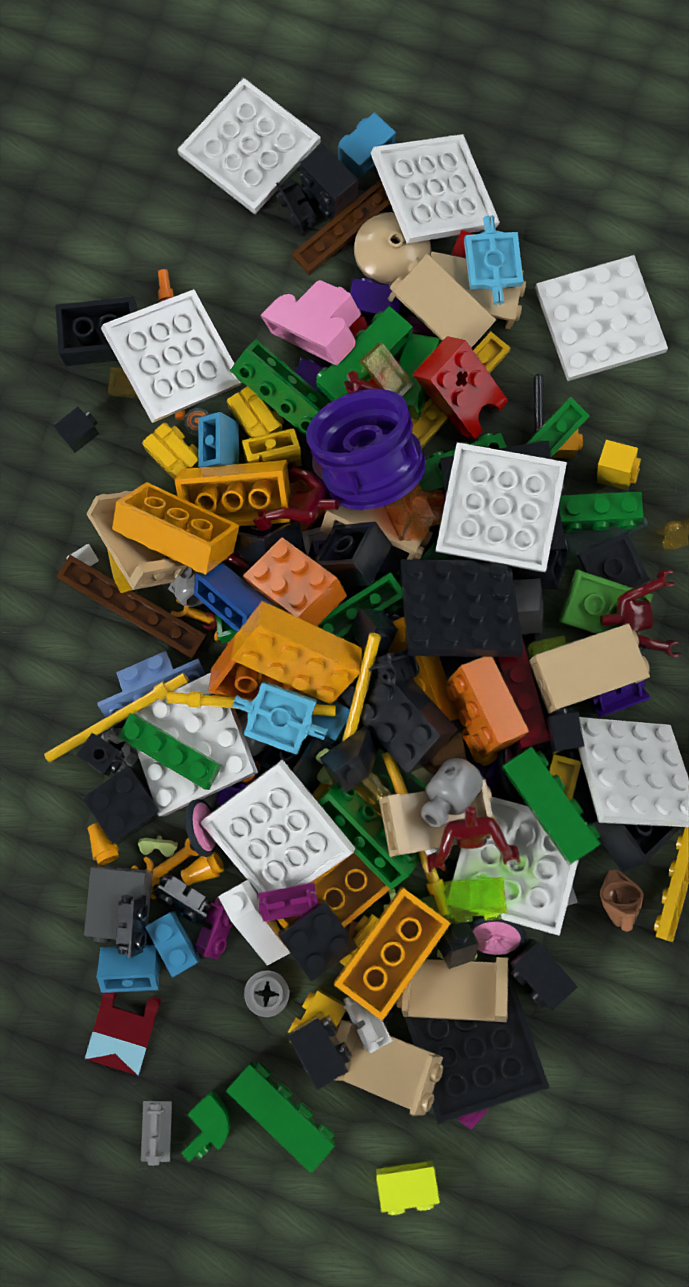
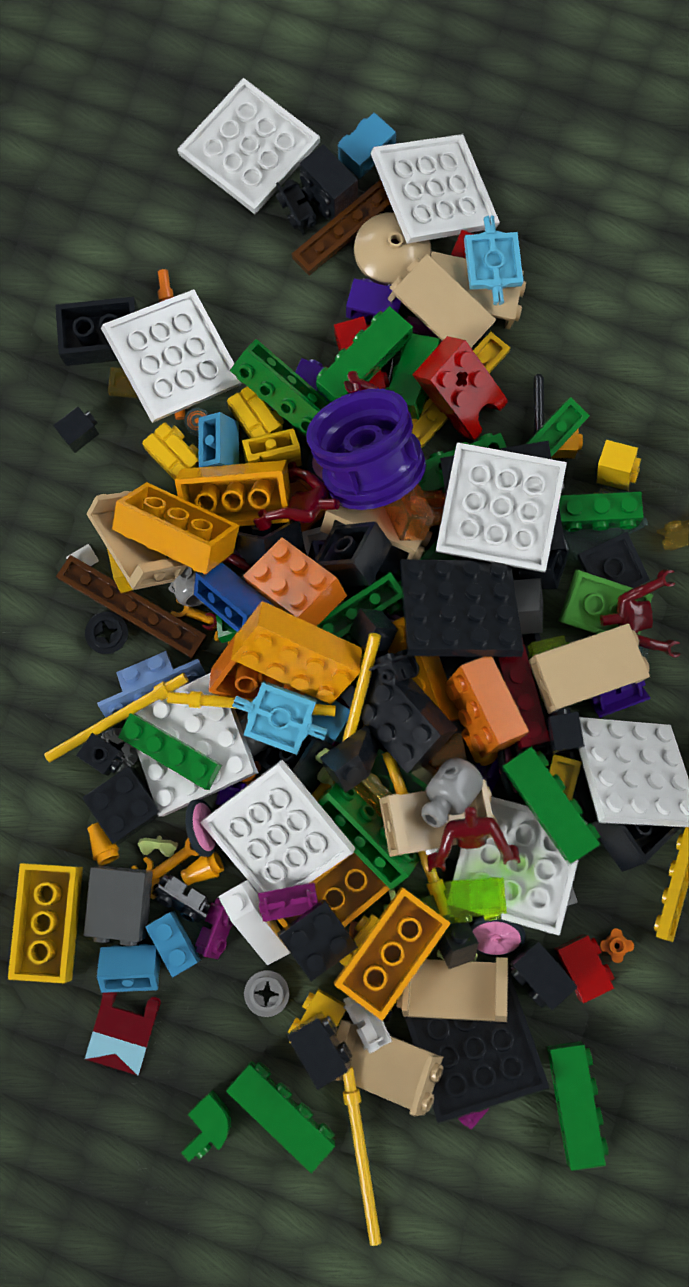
(45, 923): none -> yellow brick
(96, 627): none -> black gear
(134, 912): black hinge -> none
(156, 1132): light grey hinge -> none
(316, 321): bright pink brick -> none
(352, 1099): none -> yellow bar
(386, 370): clear yellow plate -> none
(407, 1187): neon yellow brick -> none
(576, 1105): none -> green brick
(585, 968): none -> red piece
(601, 318): white plate -> none
(621, 899): nougat hat -> none
(624, 945): none -> orange plate

